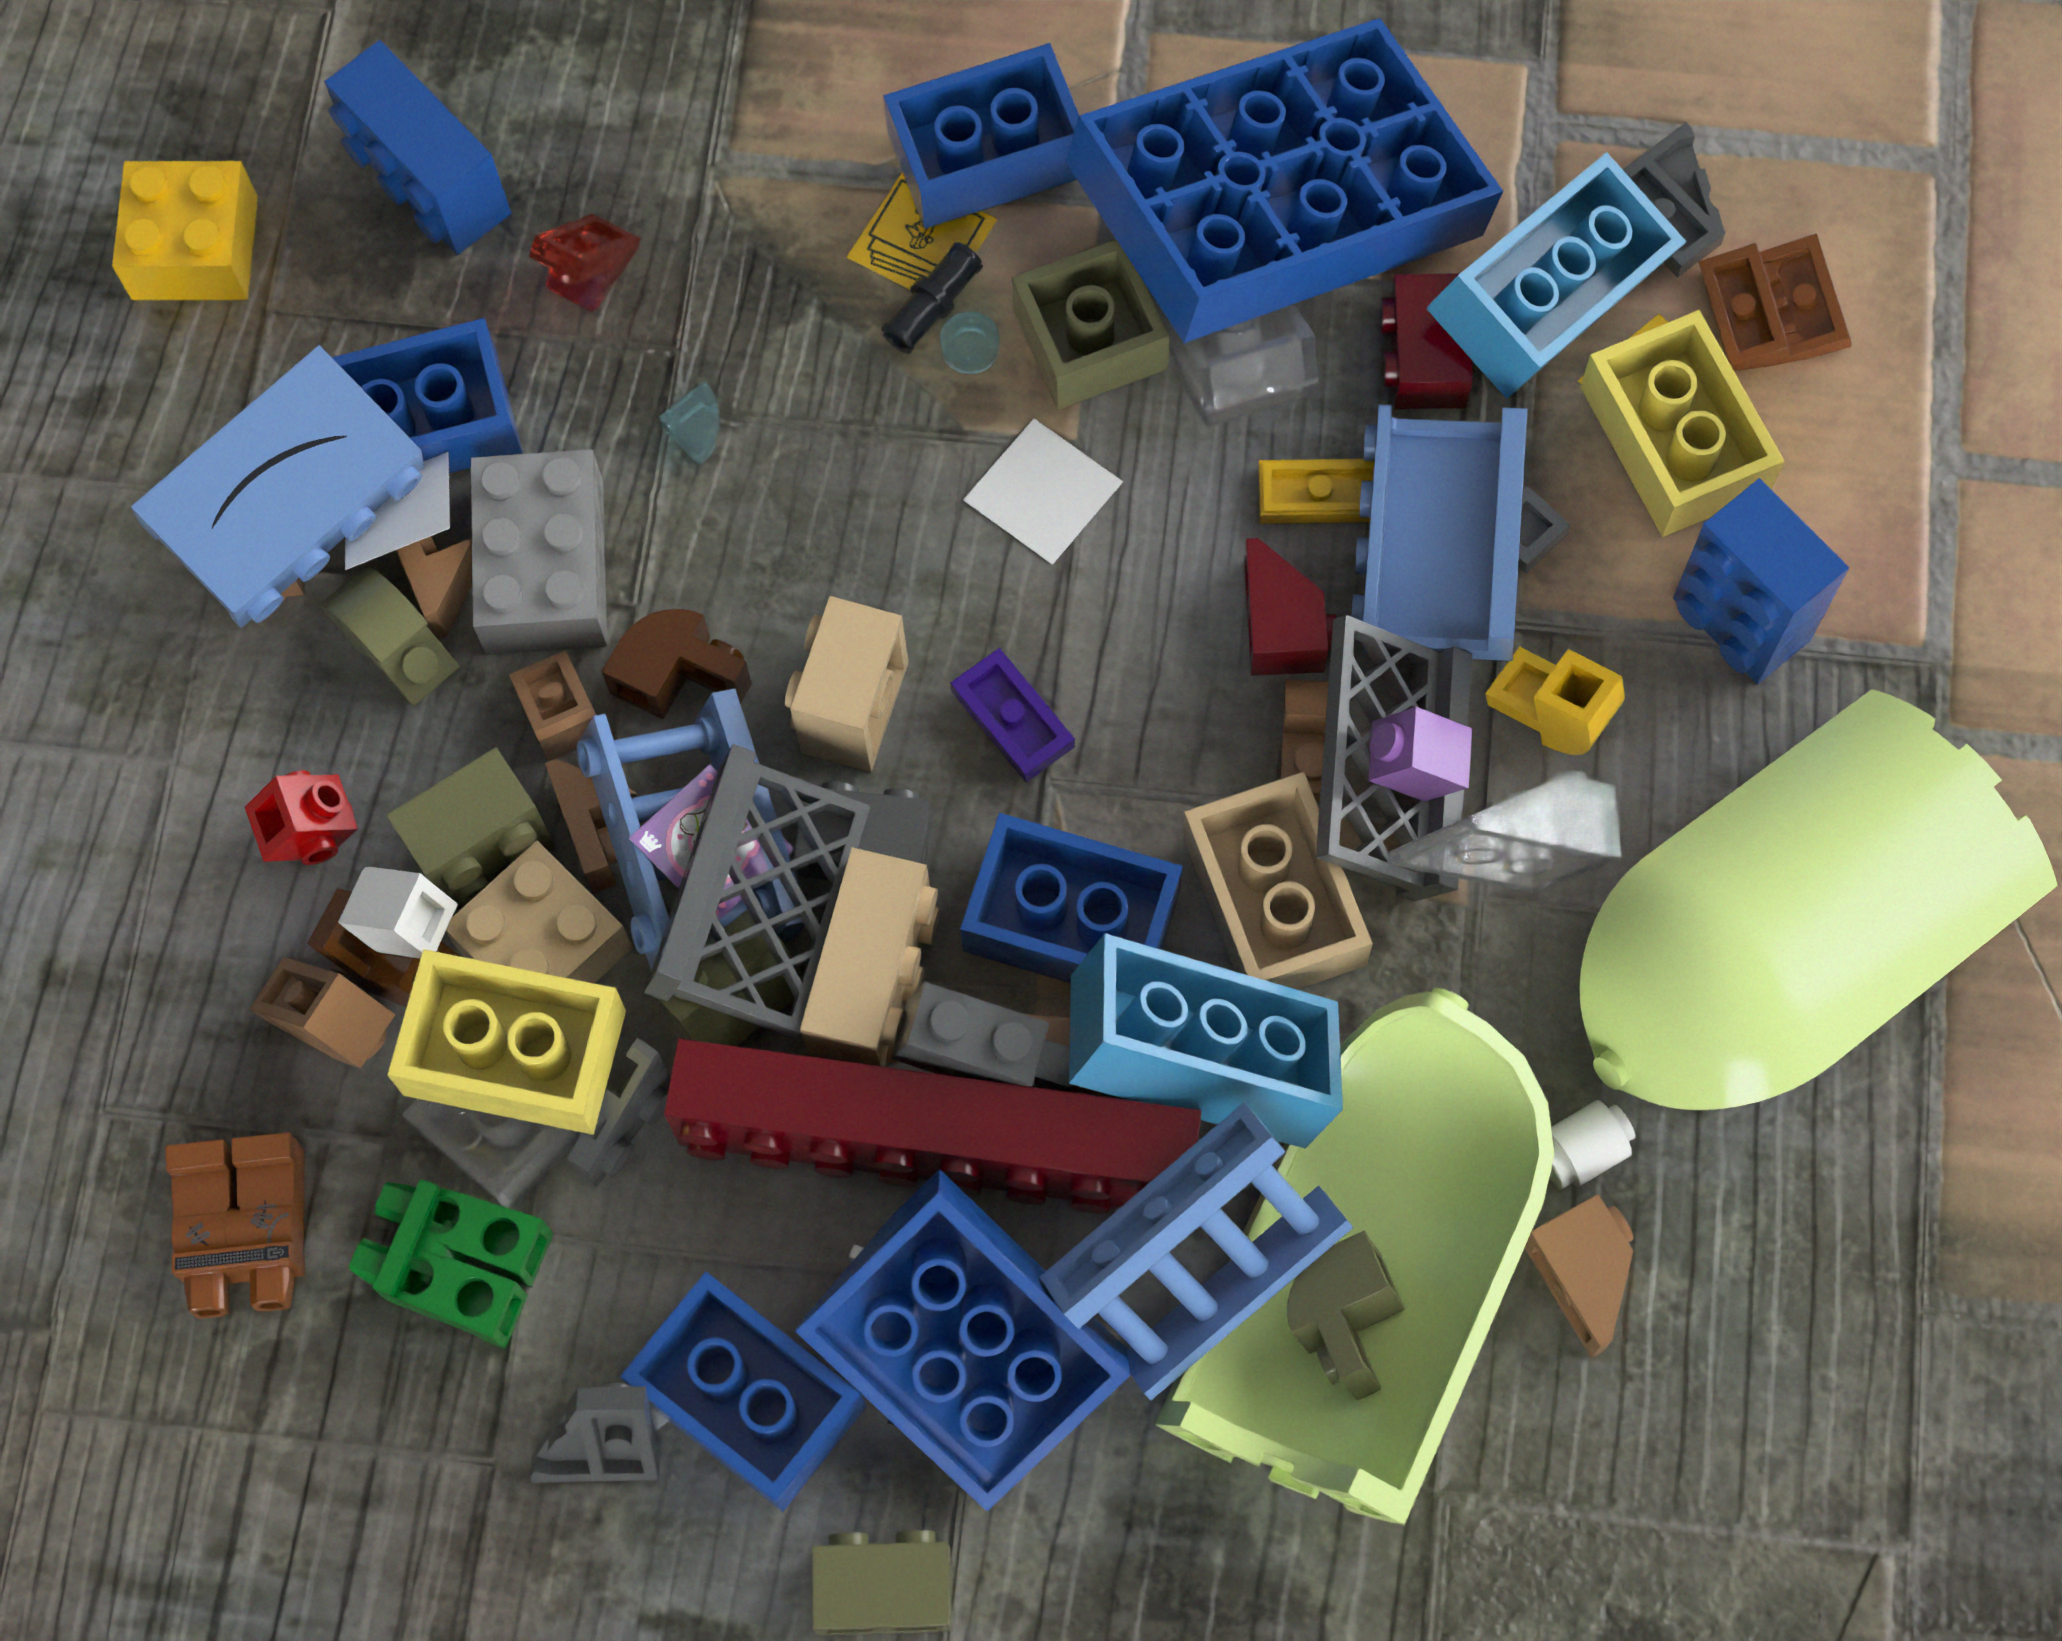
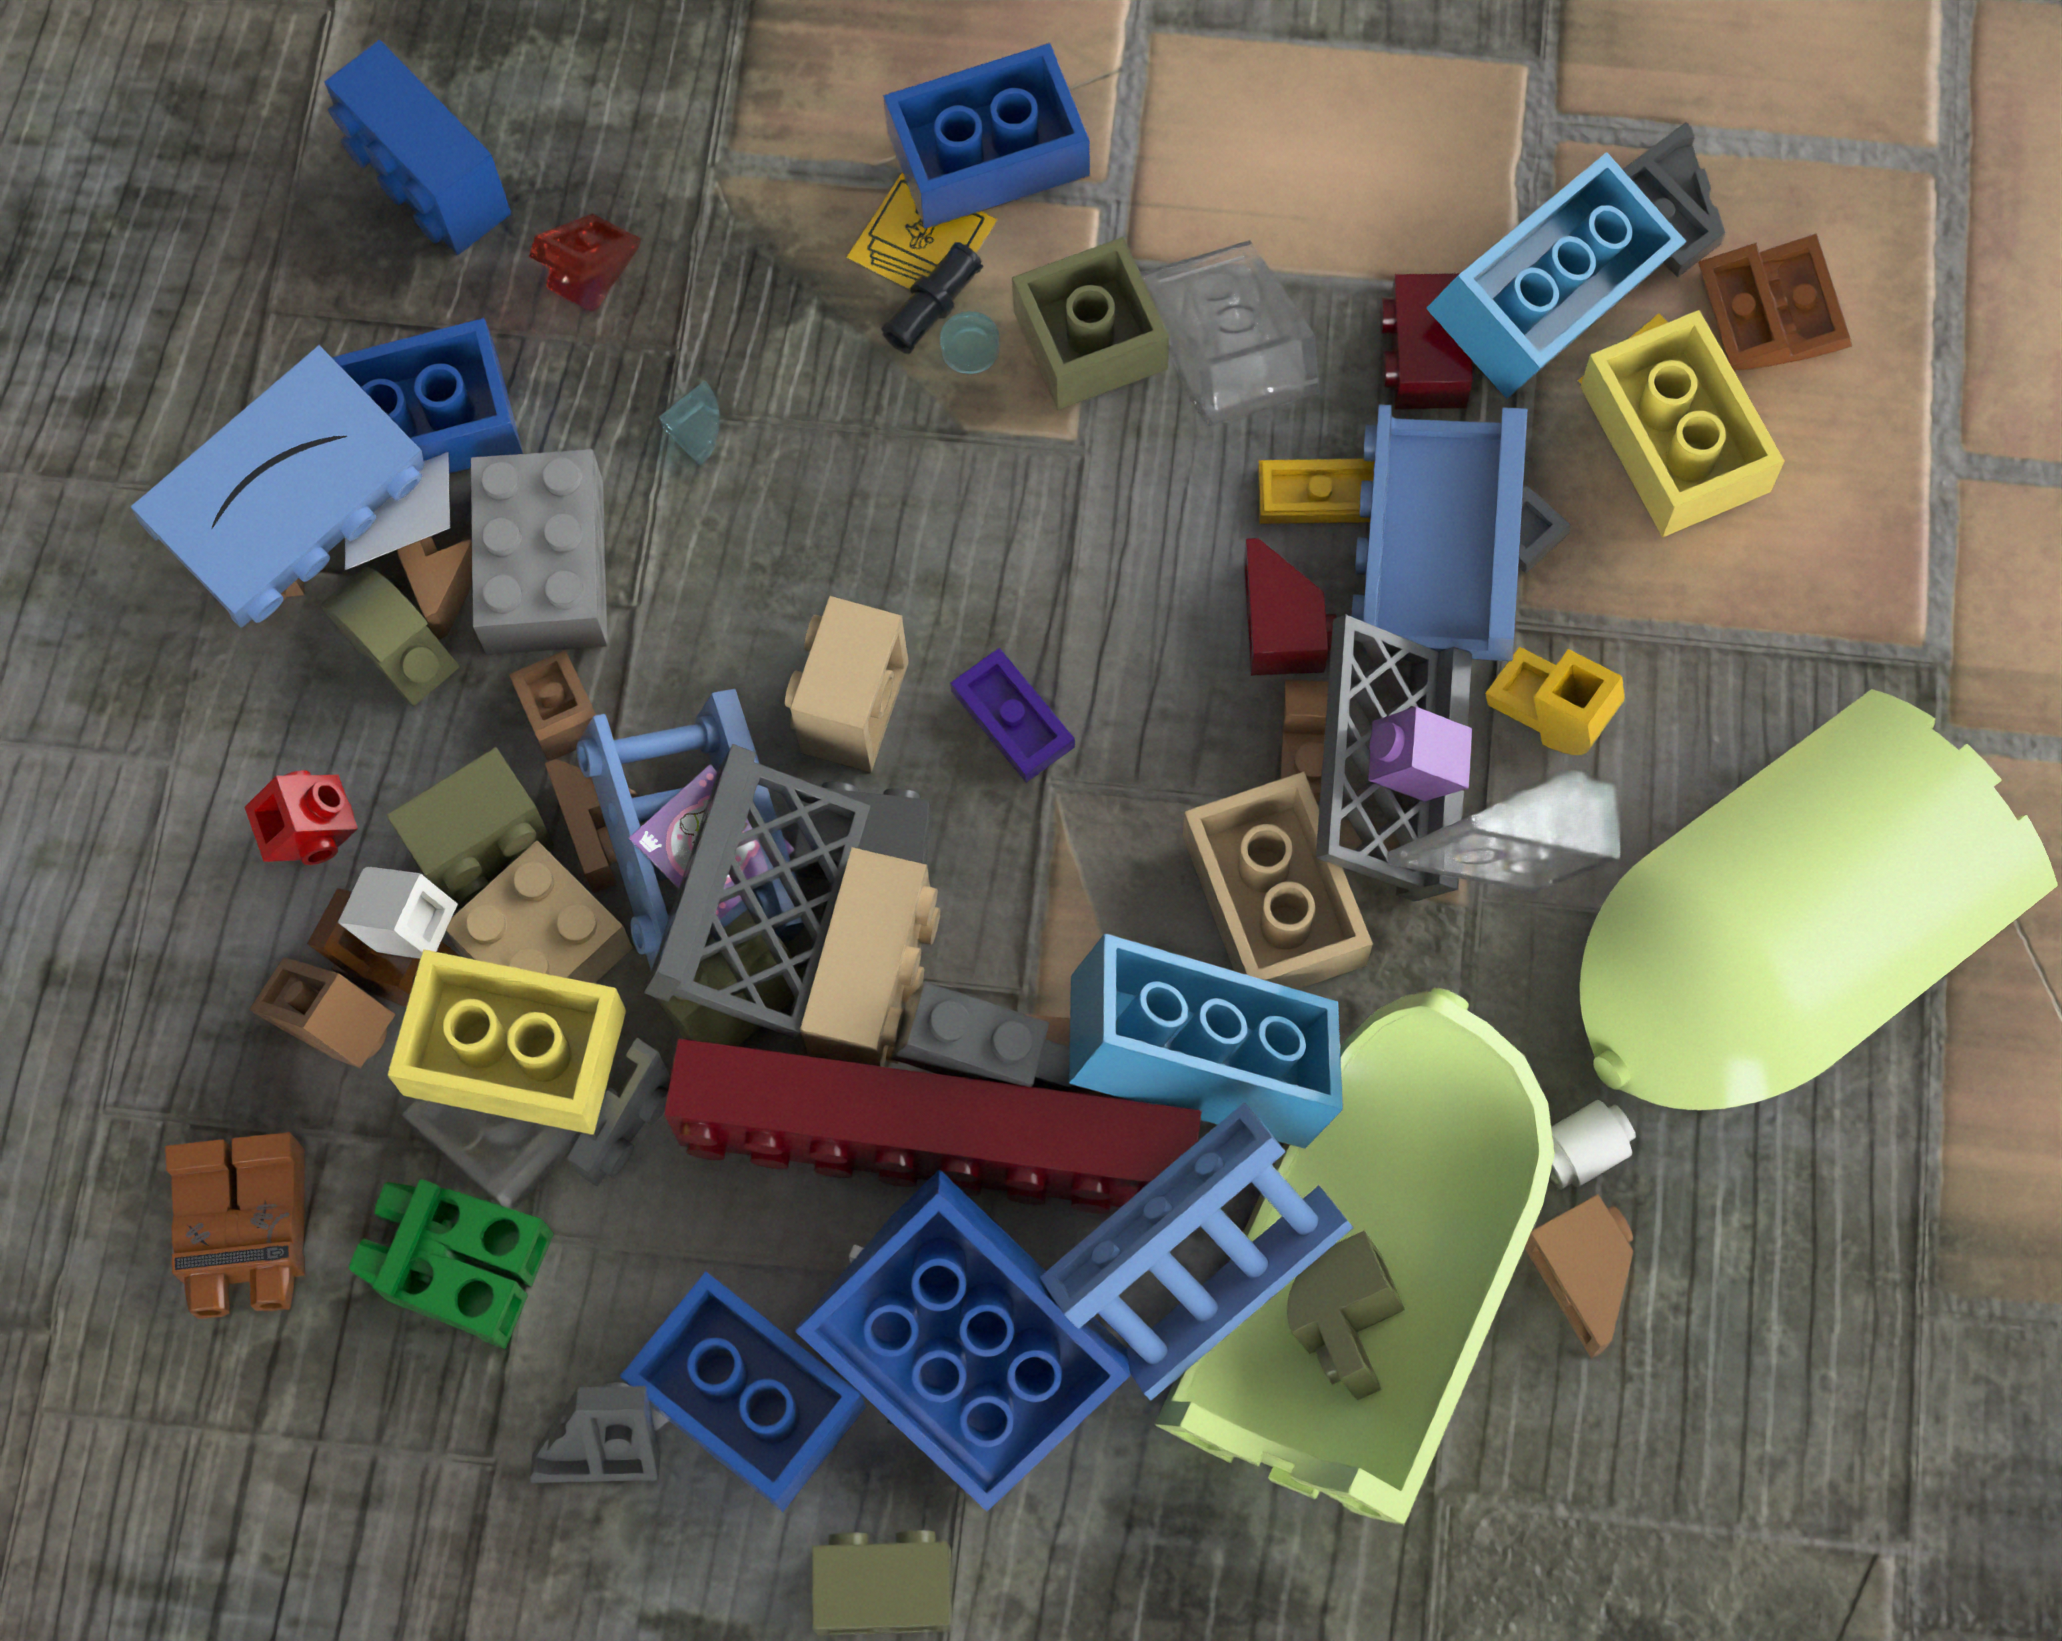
(185, 230): yellow brick -> none
(664, 652): reddish brown brick -> none
(1043, 491): white sticker -> none
(1055, 894): blue brick -> none
(1281, 178): blue brick -> none
(1758, 582): blue brick -> none

